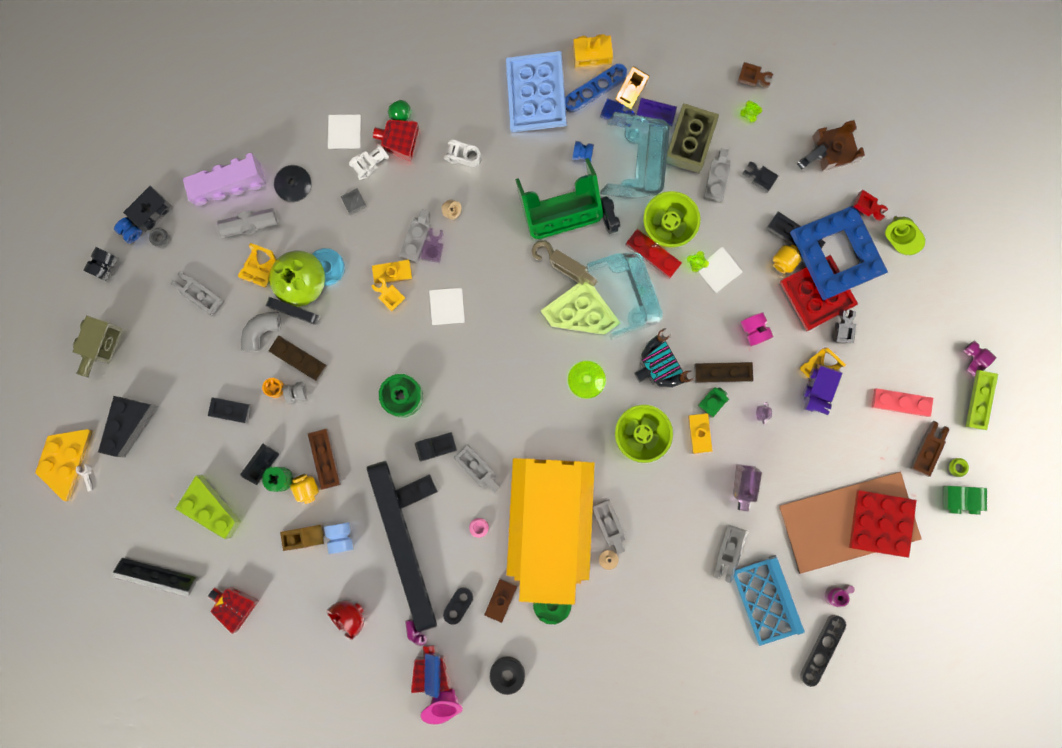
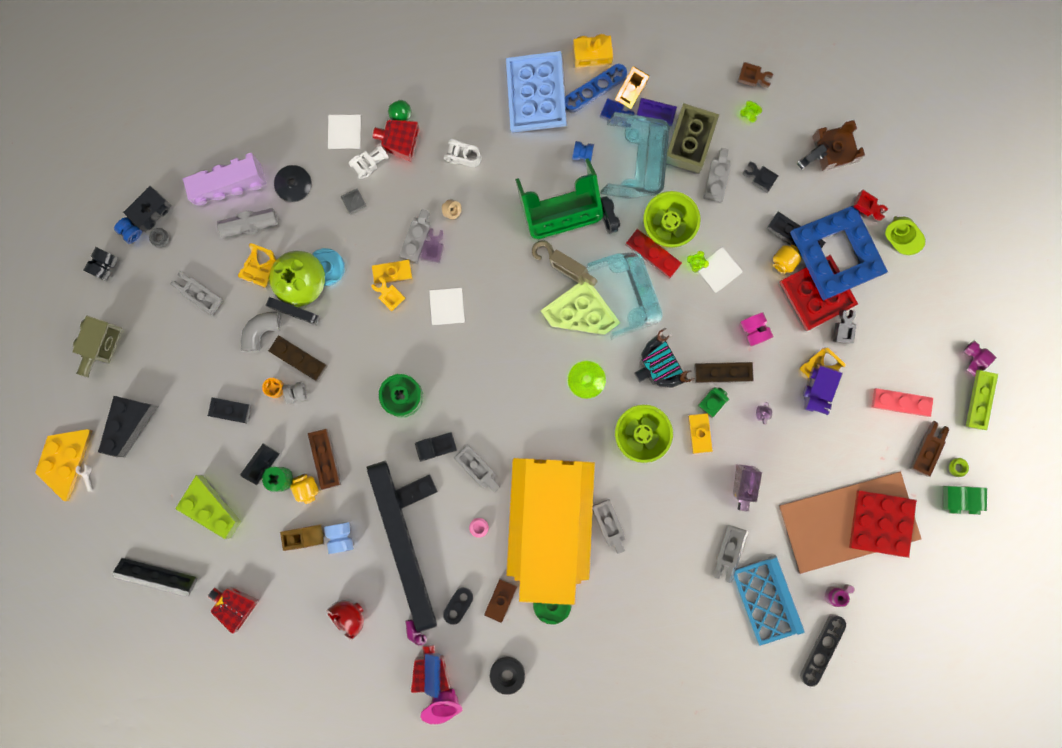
(608, 554): tan tile -> none

